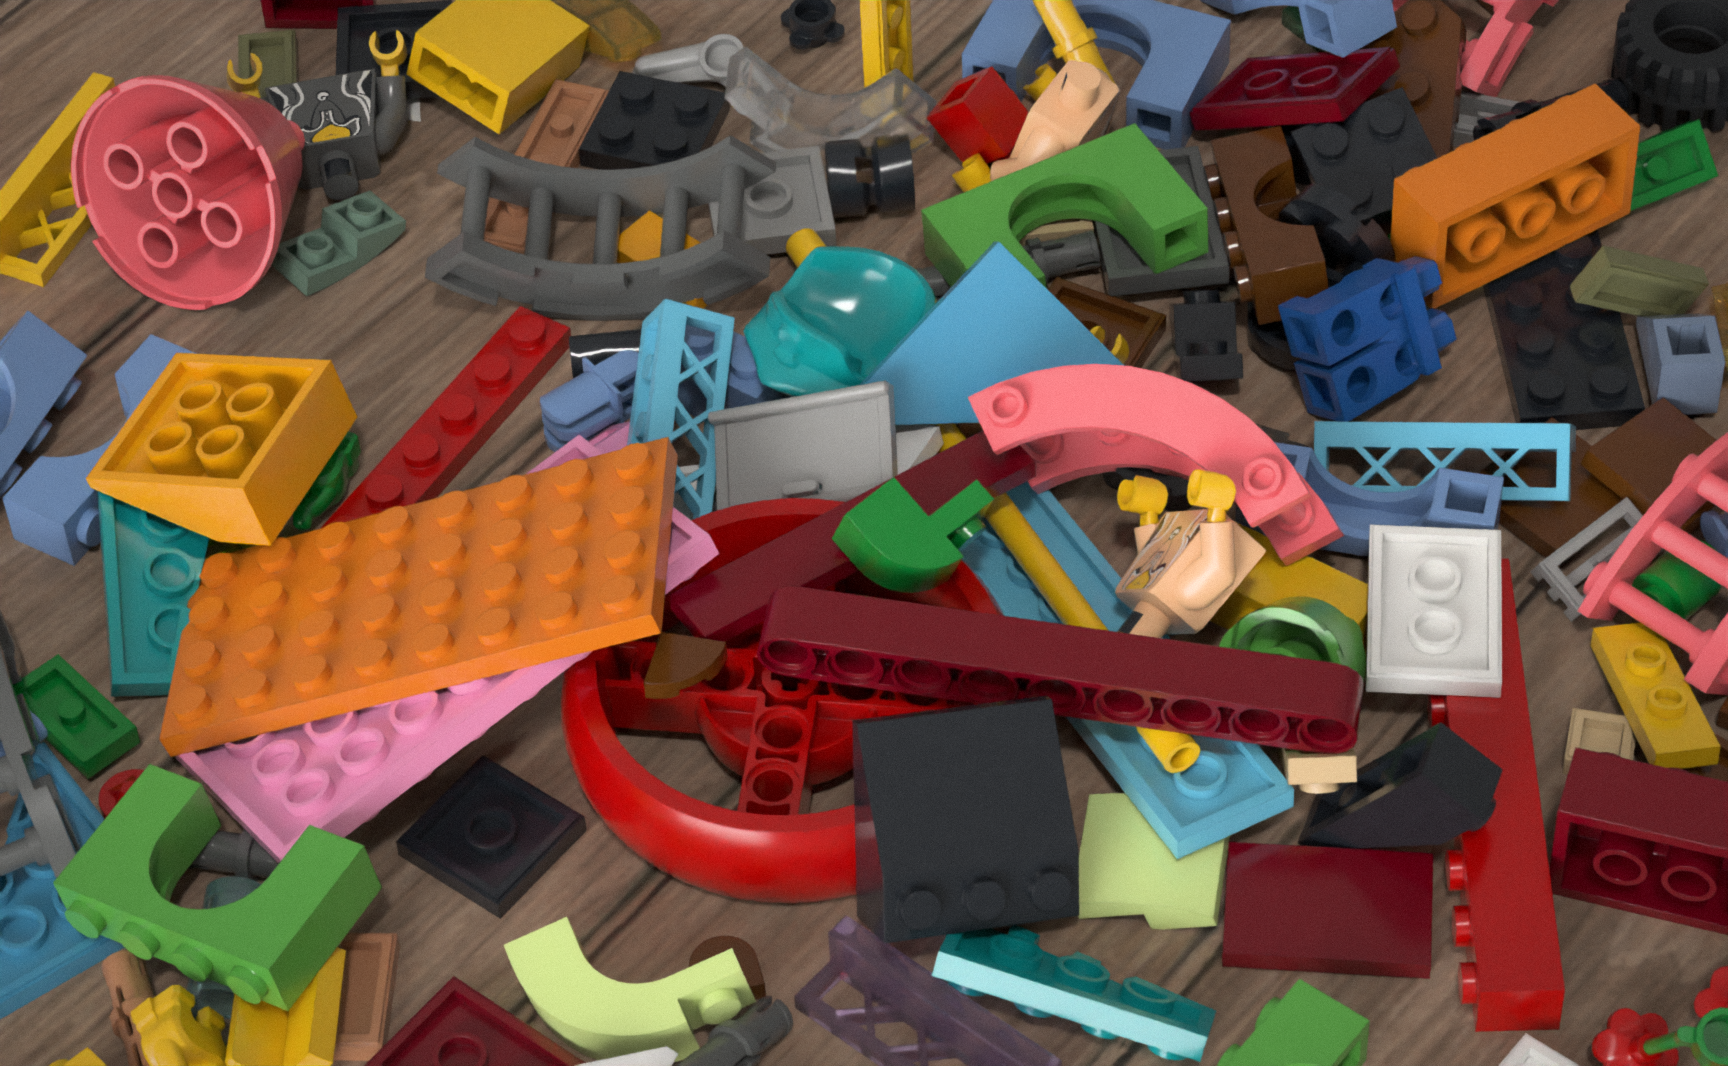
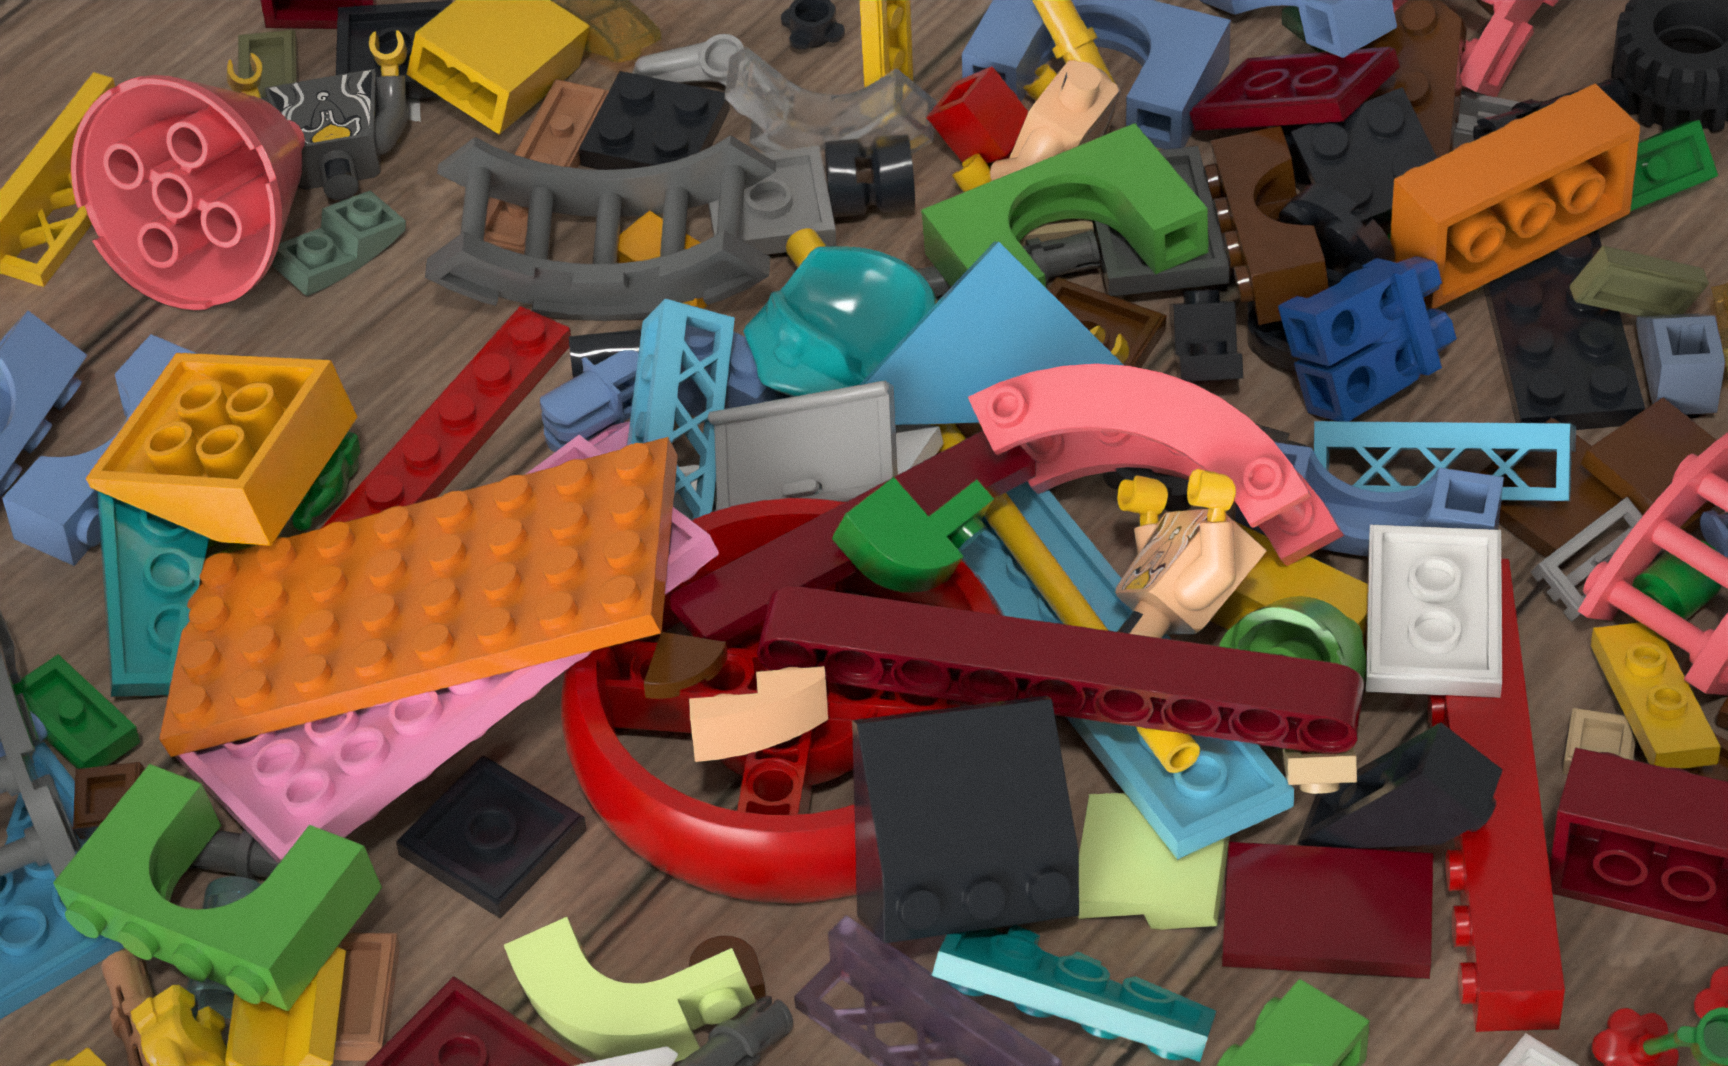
(99, 792): none -> reddish brown tile
(784, 708): none -> light nougat slope

